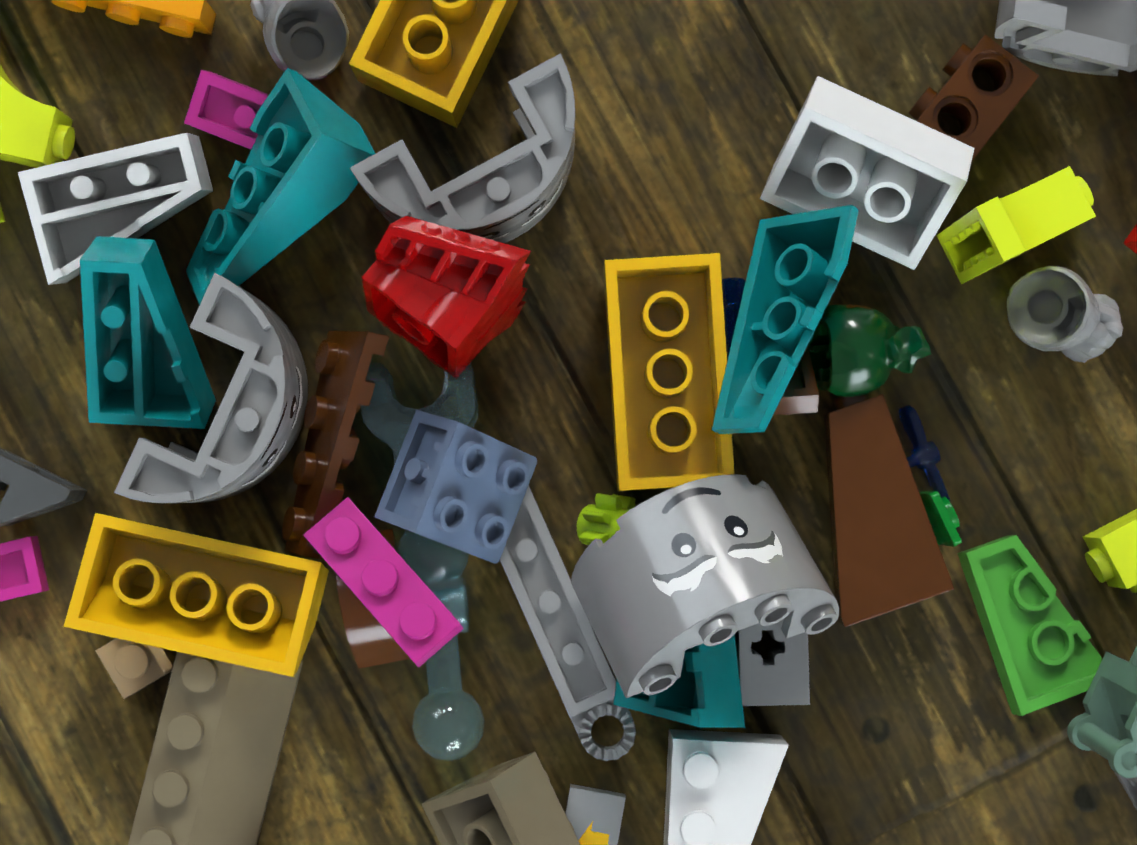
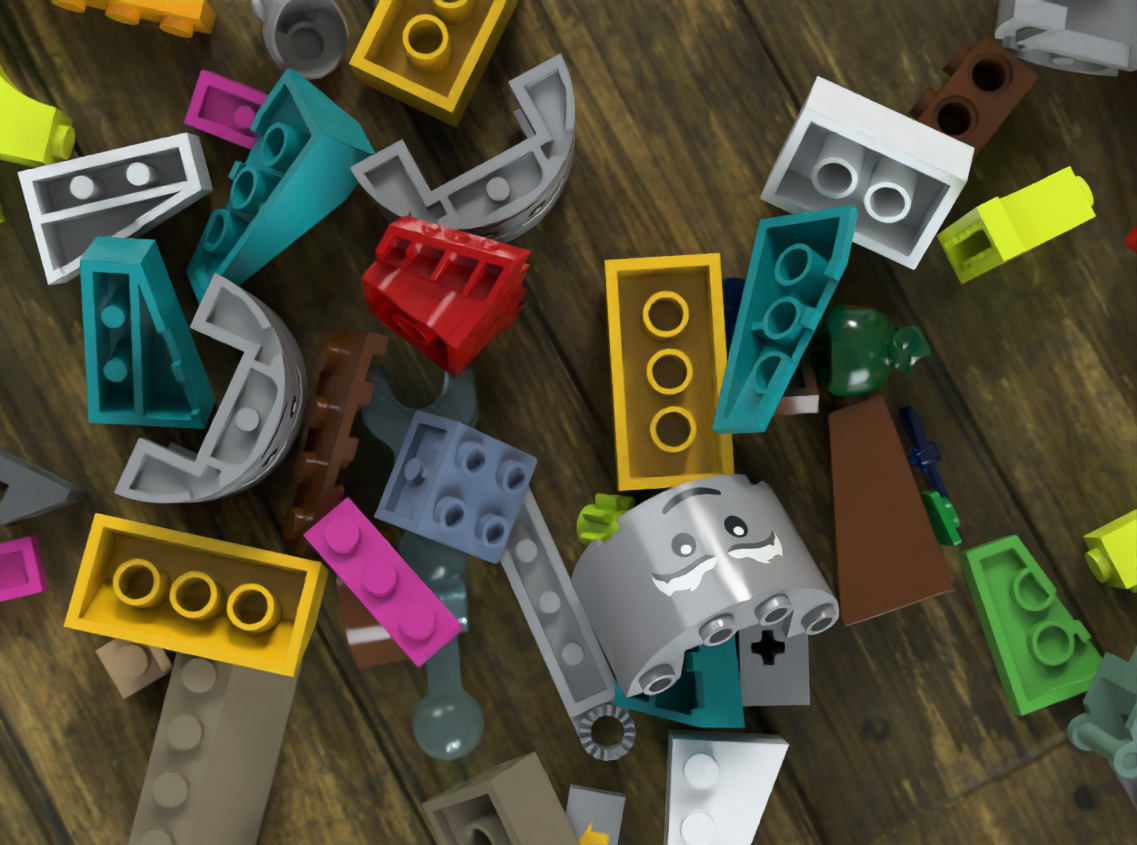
(1060, 313): light grey hair -> none

